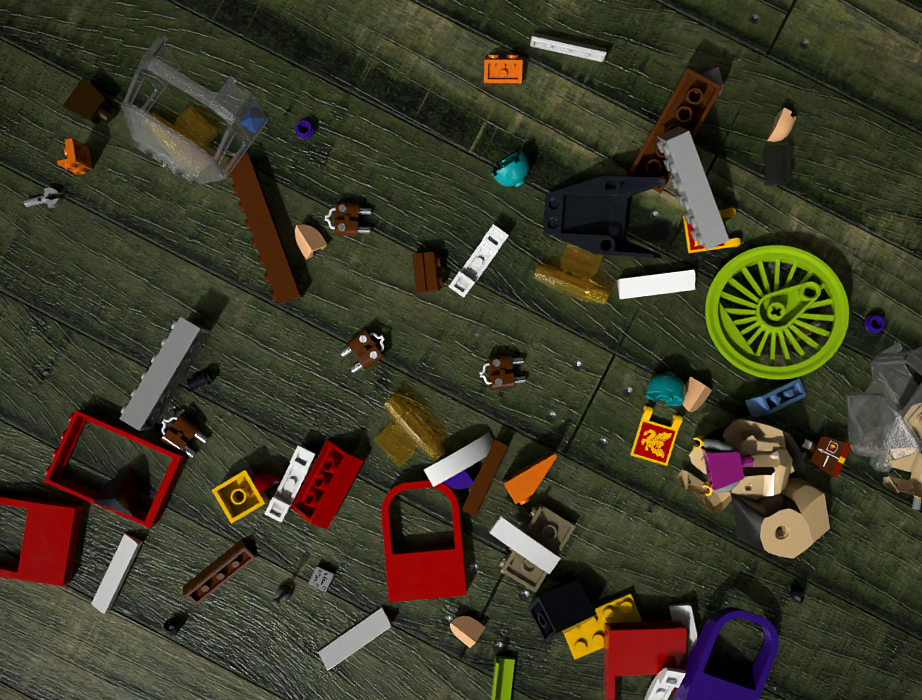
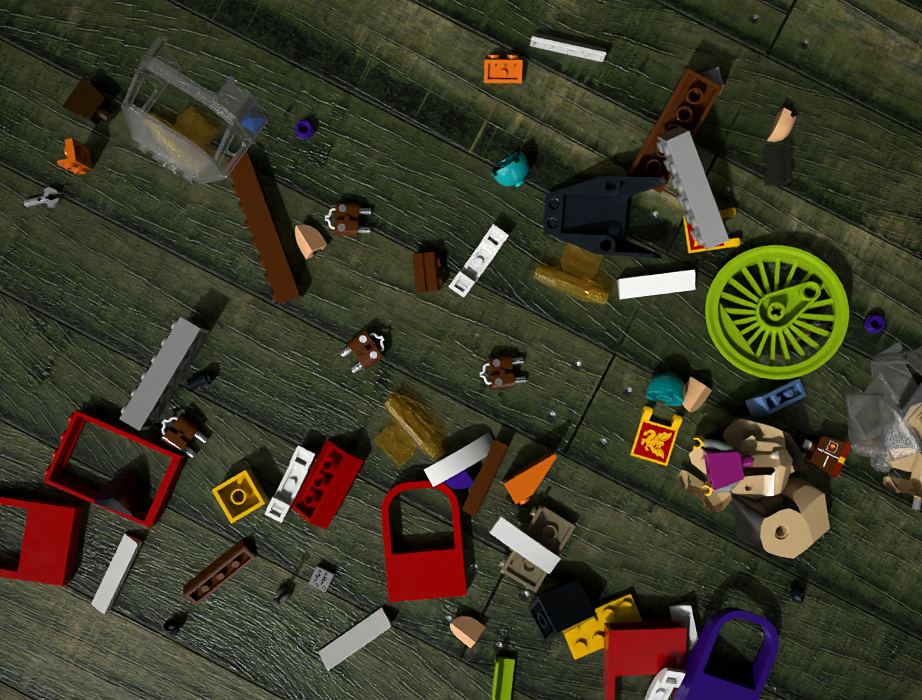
(264, 480): red brick -> none

